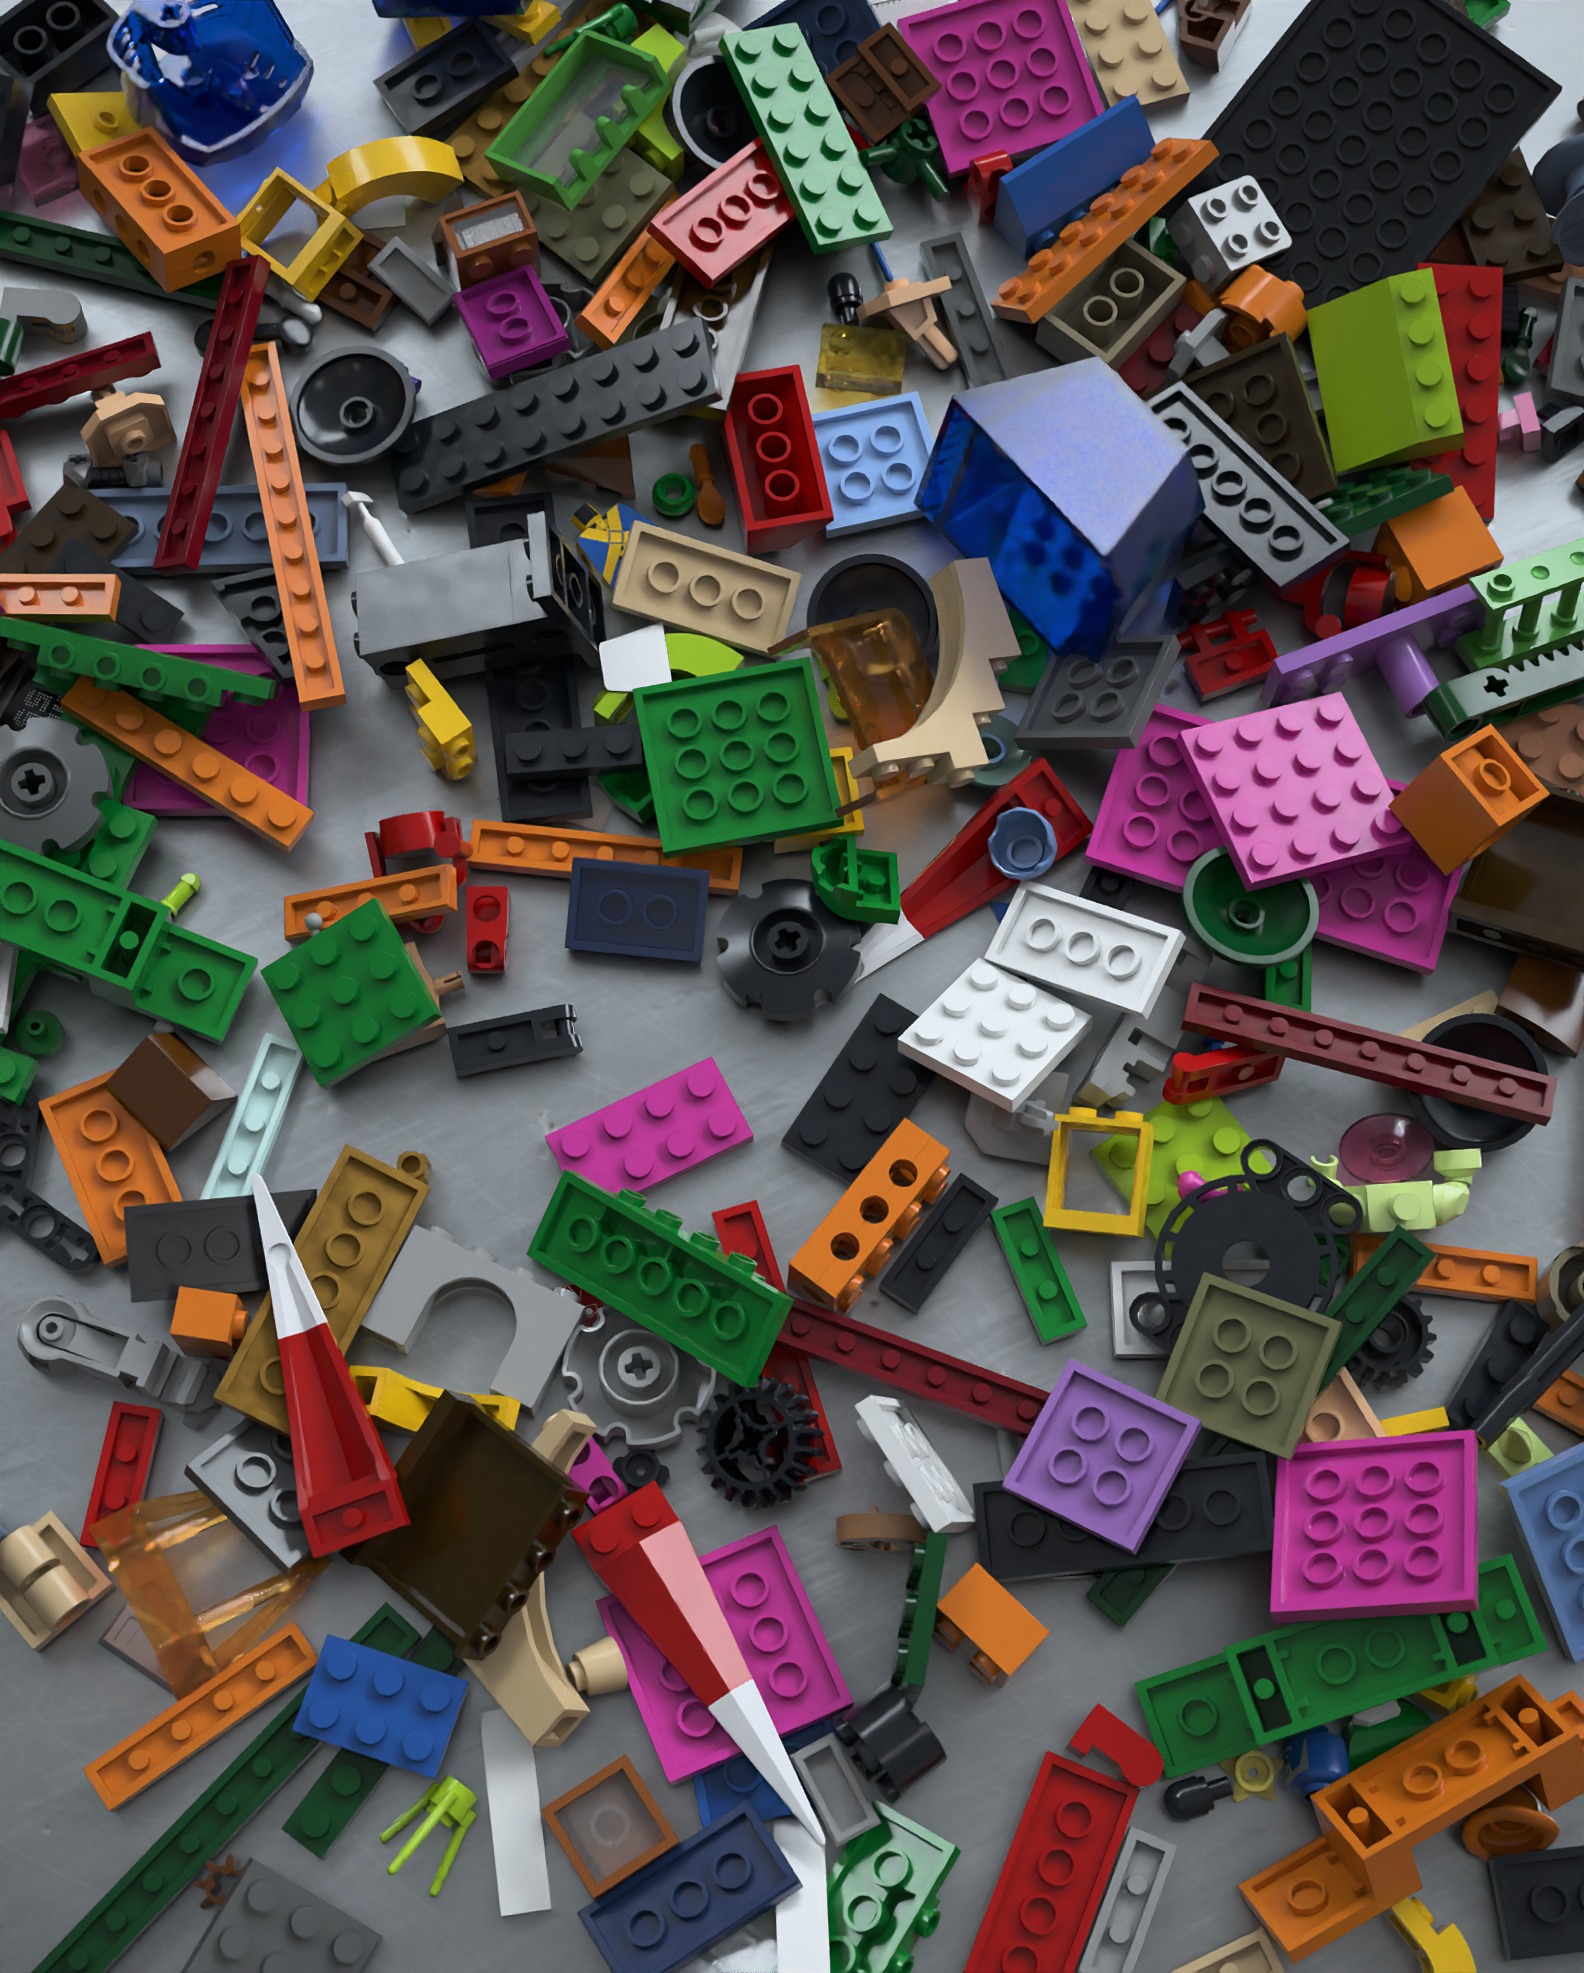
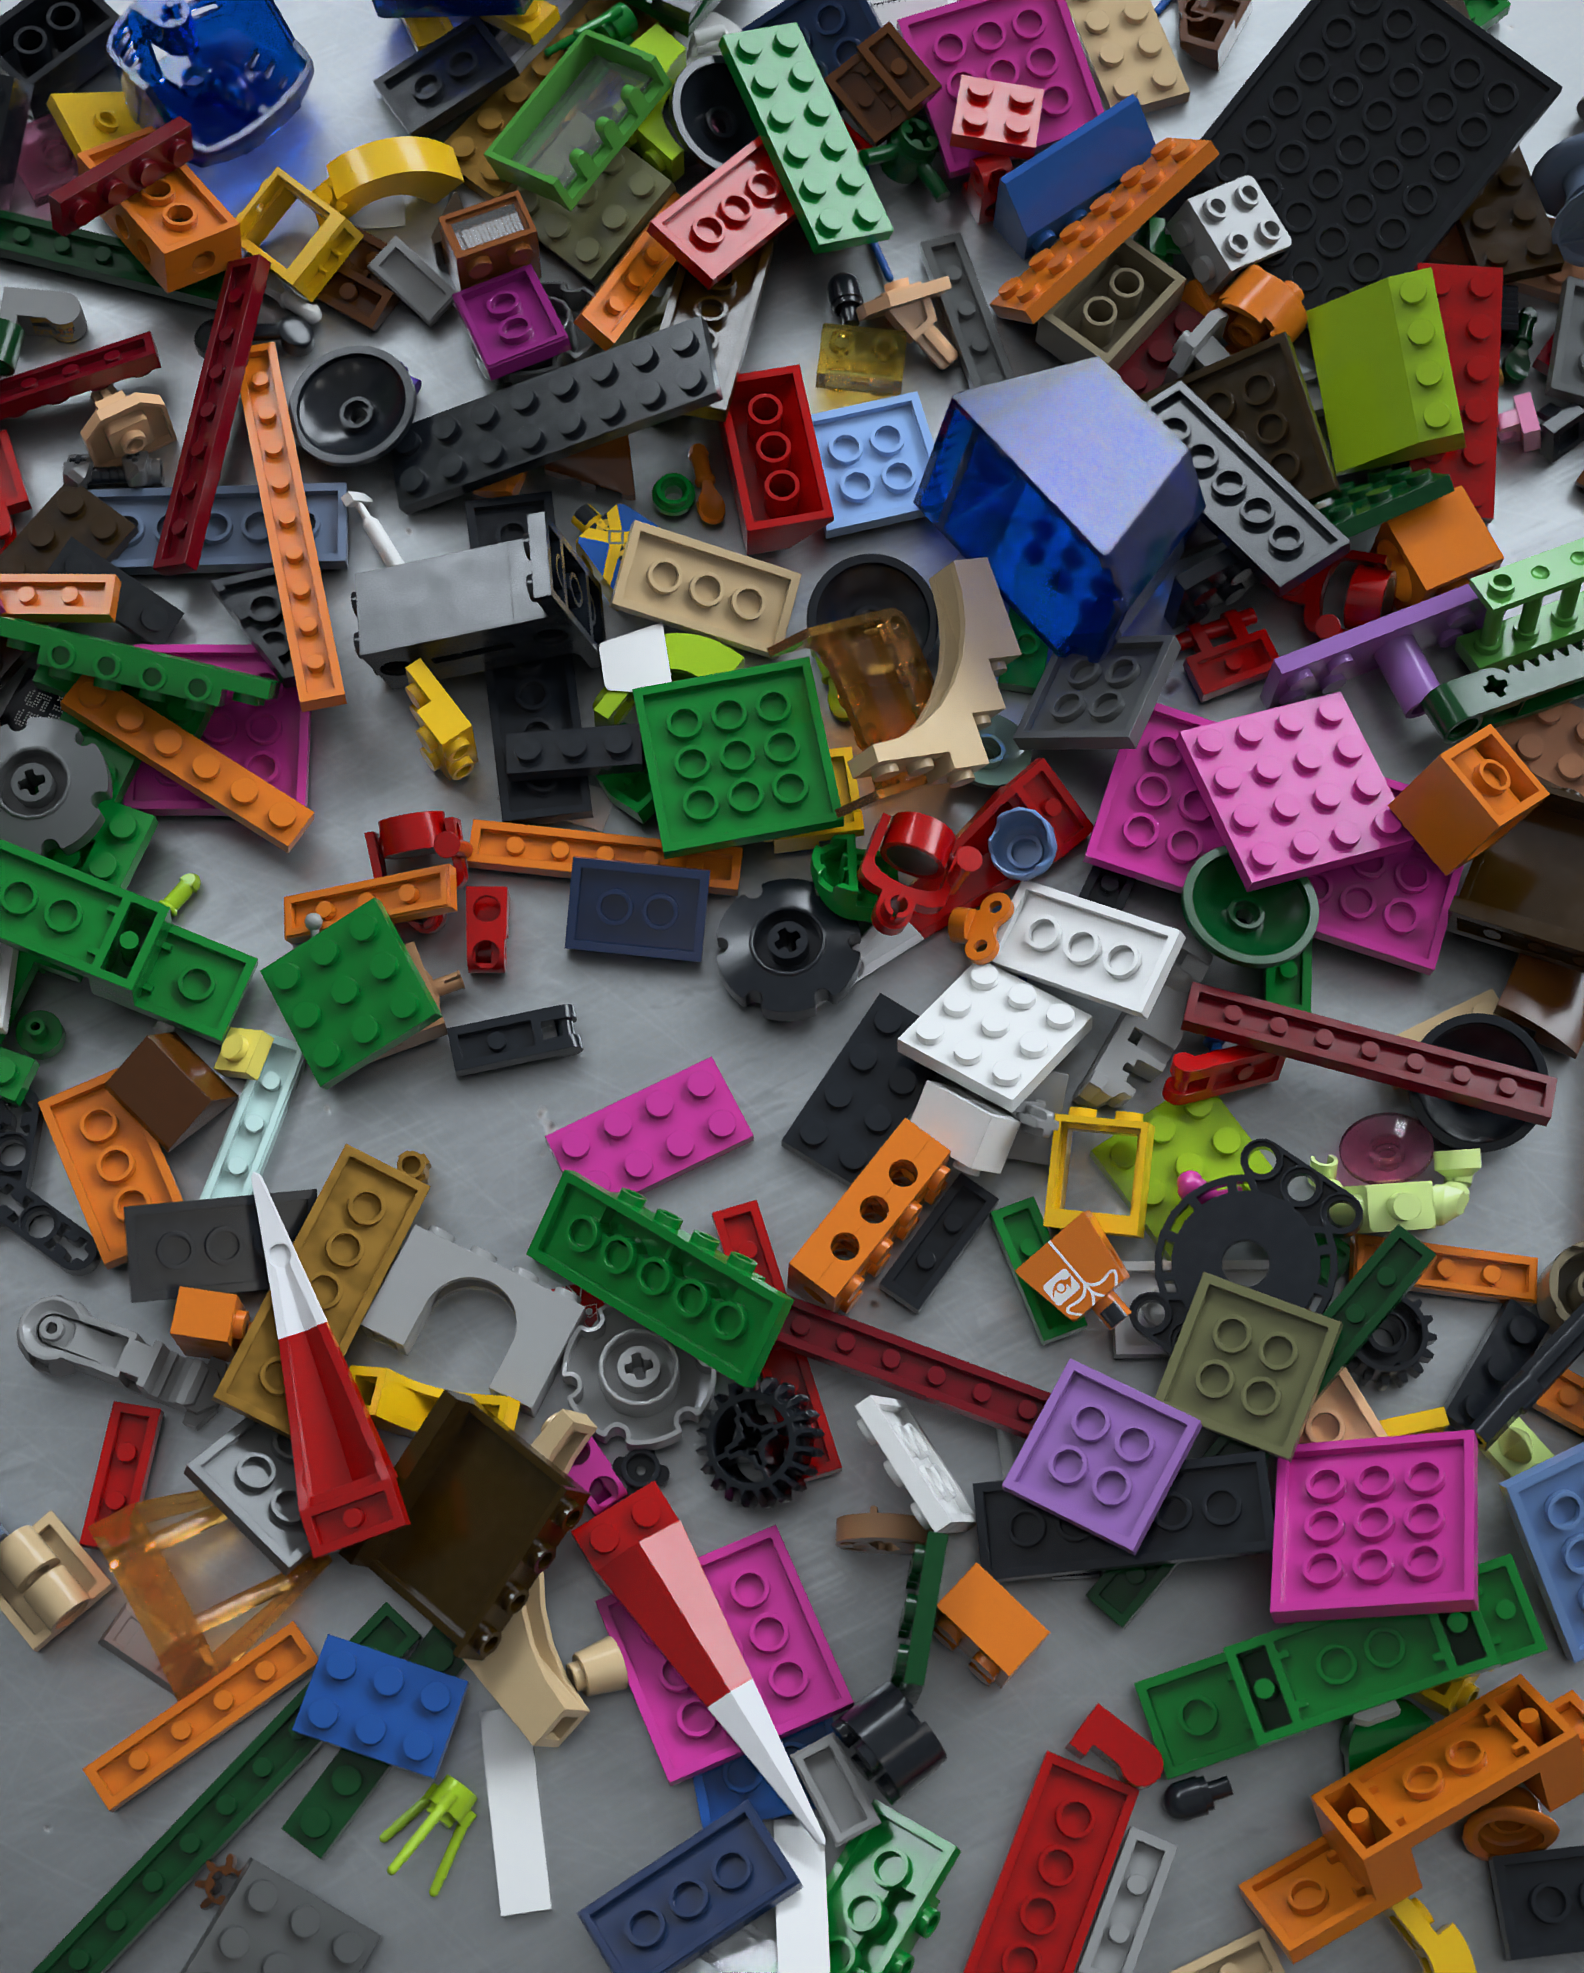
(121, 176): none -> dark red plate
(243, 1053): none -> light yellow plate
(610, 1827): clear piece -> none
(918, 848): none -> red piece
(966, 1126): none -> white brick
(980, 927): none -> orange piece
(997, 117): none -> plate
(1079, 1272): none -> orange torso
(1260, 1785): light yellow plate -> none
(1314, 1761): blue head -> none

